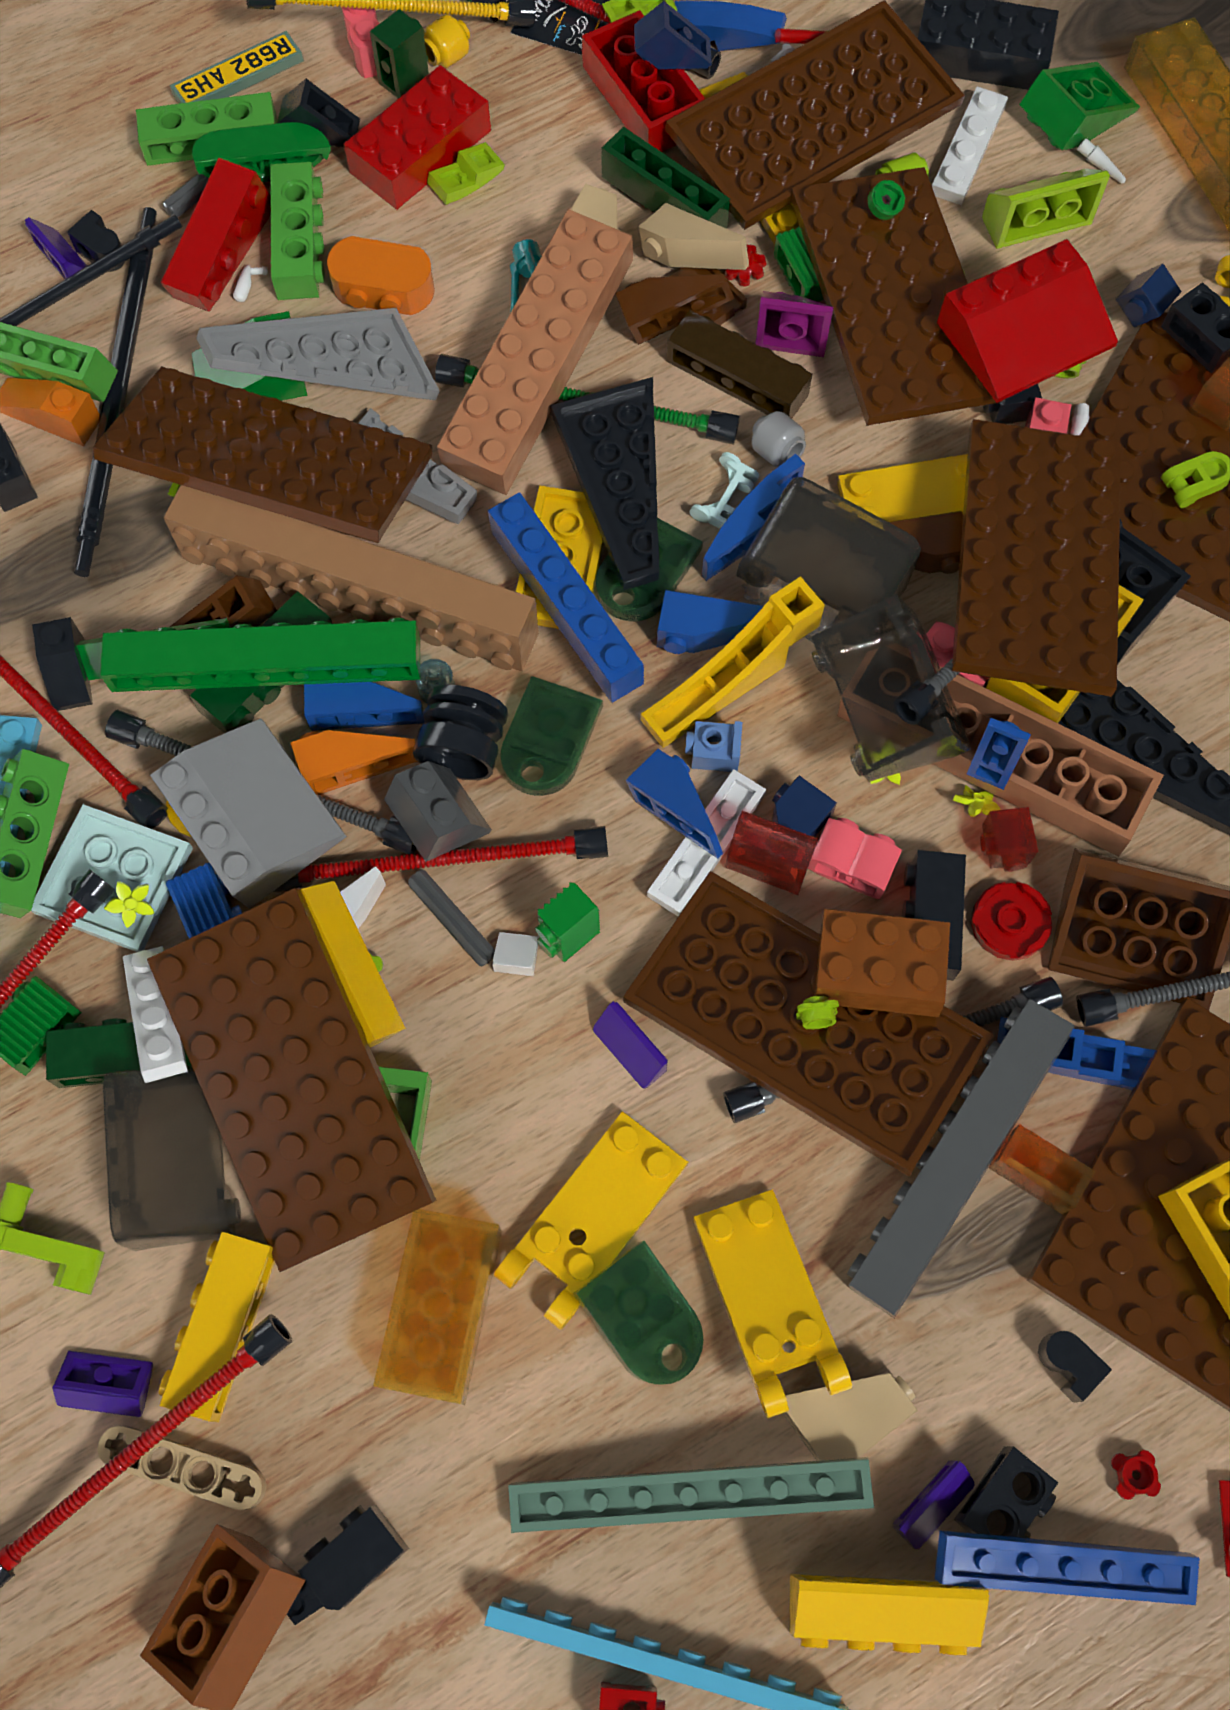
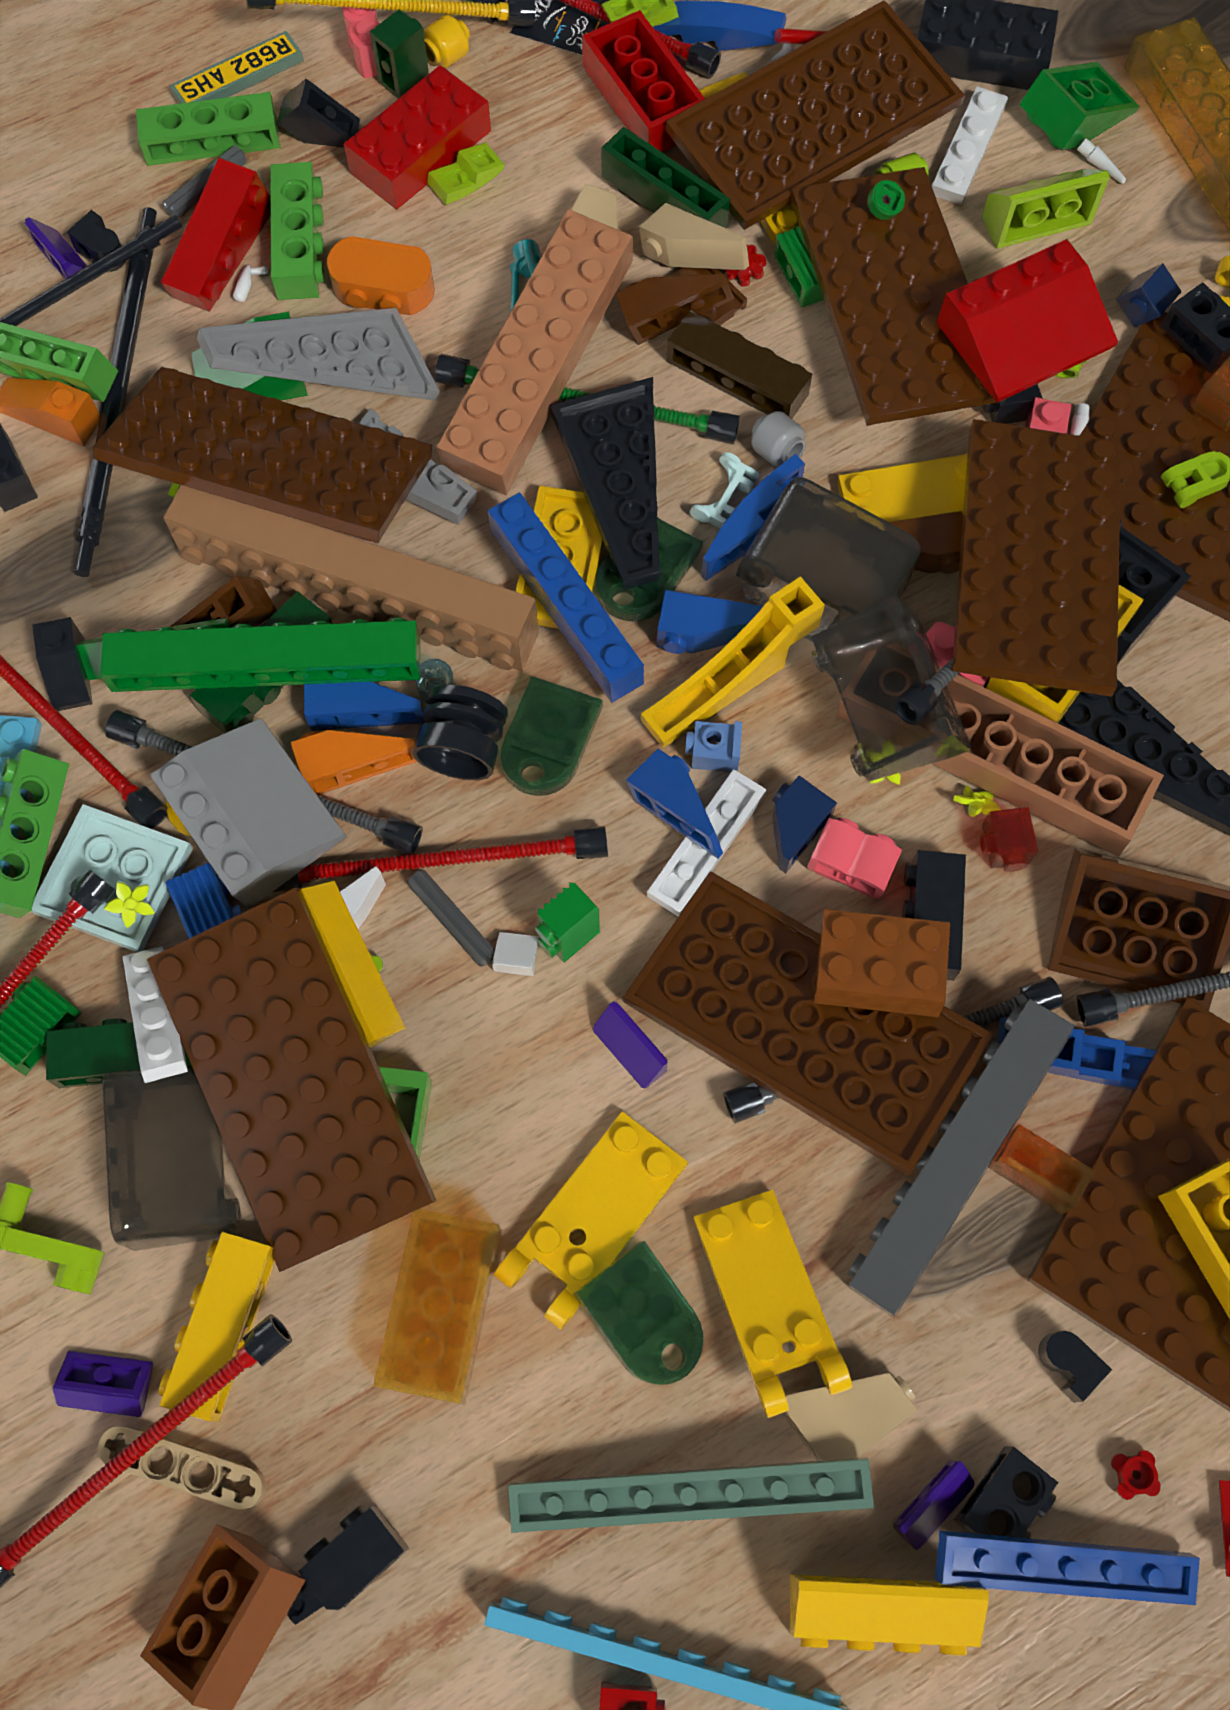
(260, 146): green brick -> none
(434, 809): dark grey slope -> none
(671, 40): dark blue slope -> none
(770, 852): clear red slope -> none
(793, 324): magenta slope -> none
(817, 1012): lime plate -> none
(998, 753): blue slope -> none
(1011, 921): red tile -> none

